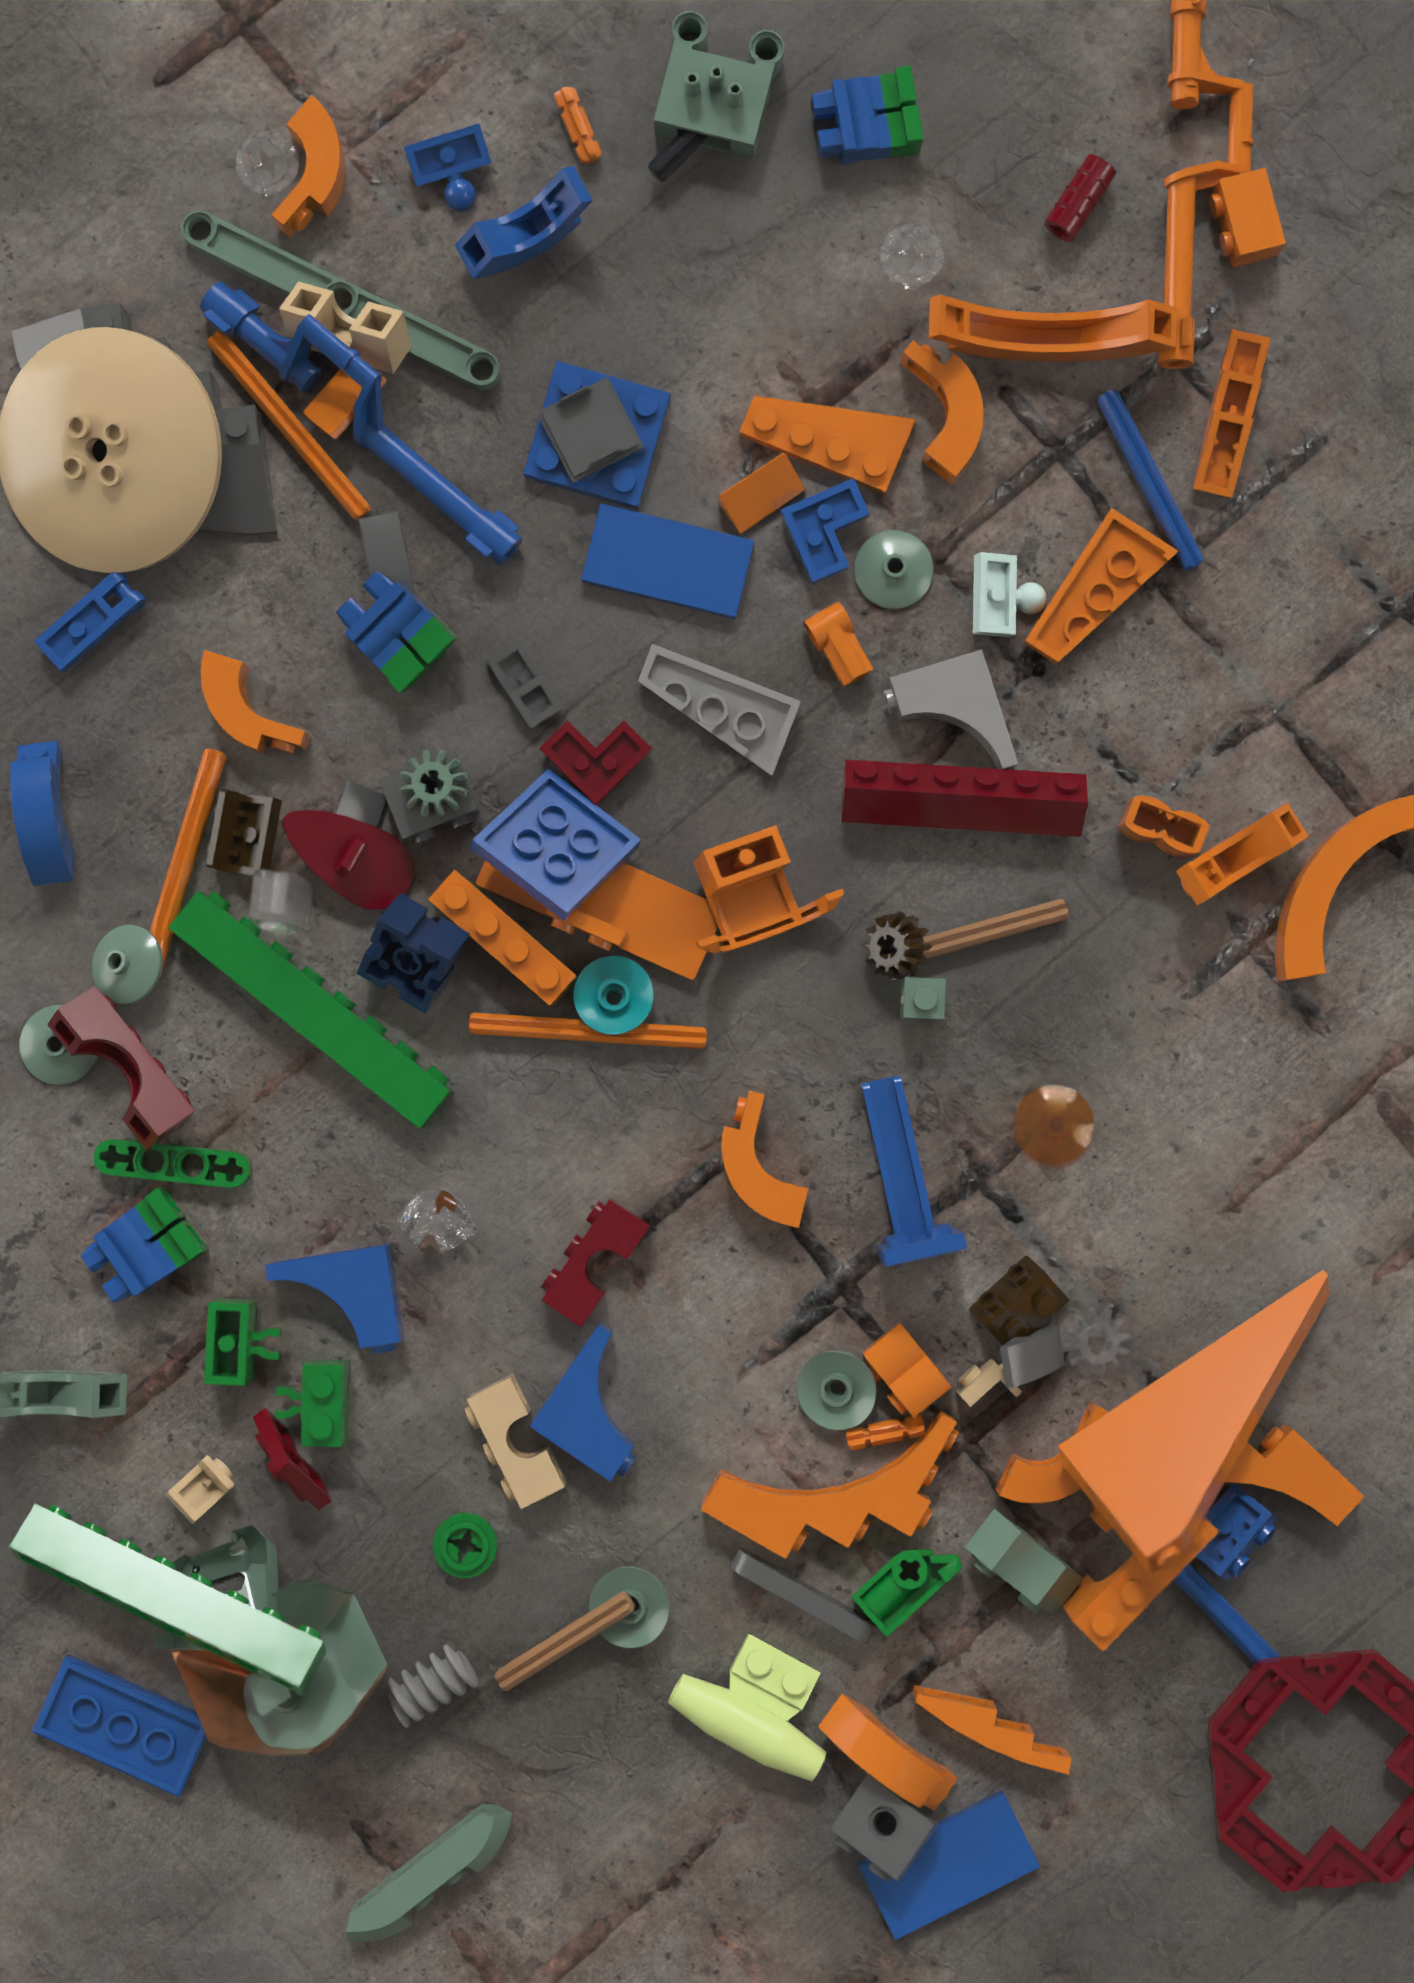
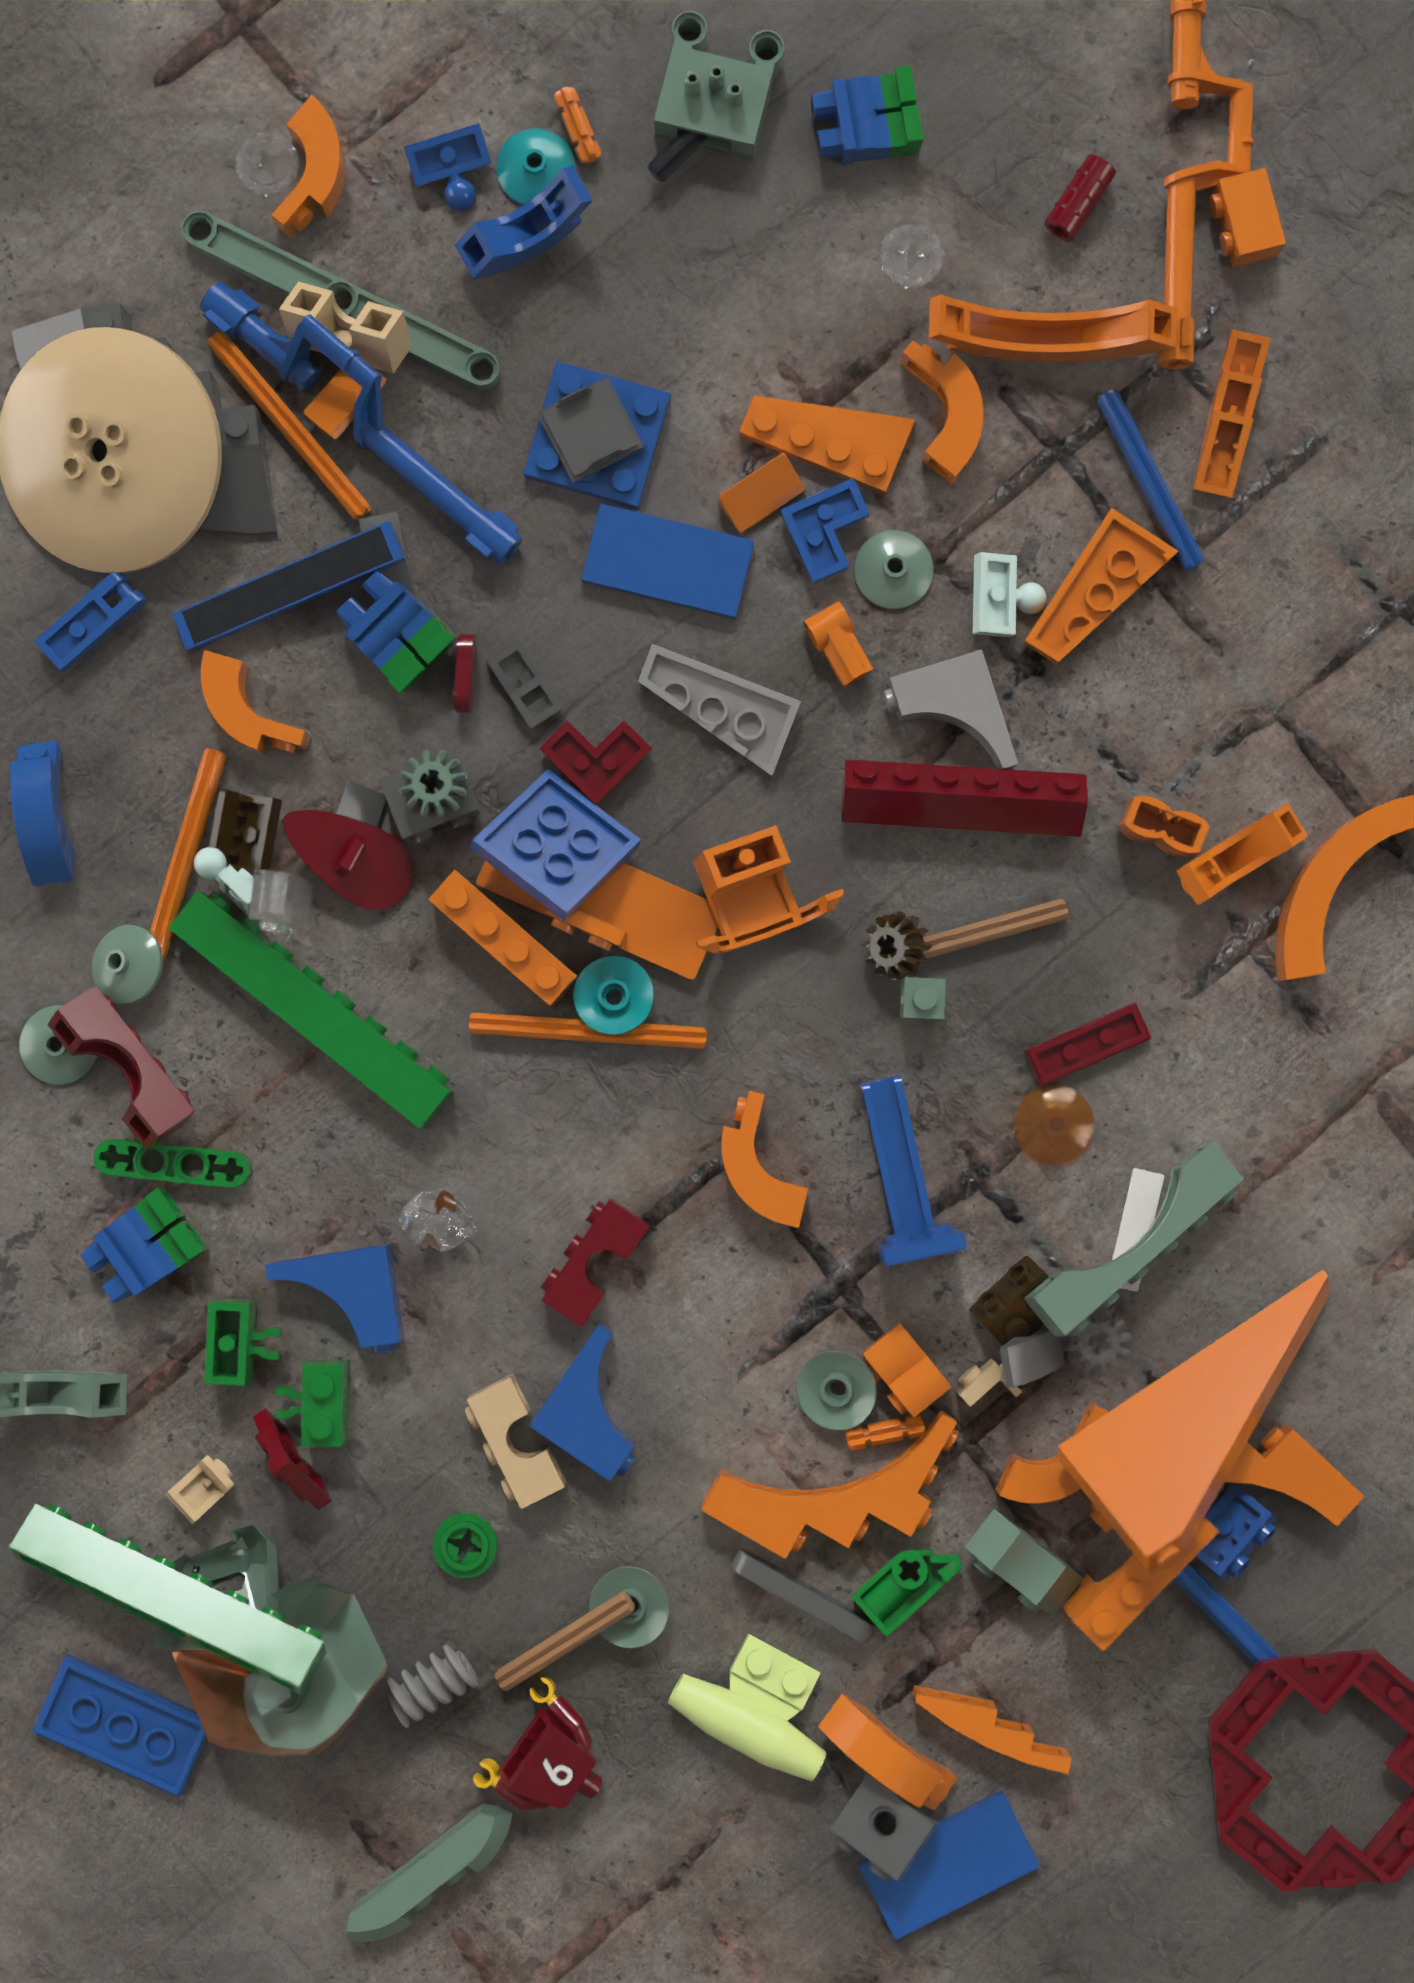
(237, 886): none -> light aqua plate
(289, 586): none -> black tile
(412, 952): dark blue brick -> none
(465, 673): none -> dark red tile
(517, 177): none -> teal dish
(548, 1759): none -> dark red torso
(1087, 1044): none -> dark red tile
(1138, 1212): none -> white sticker
(1193, 1189): none -> sand green arch

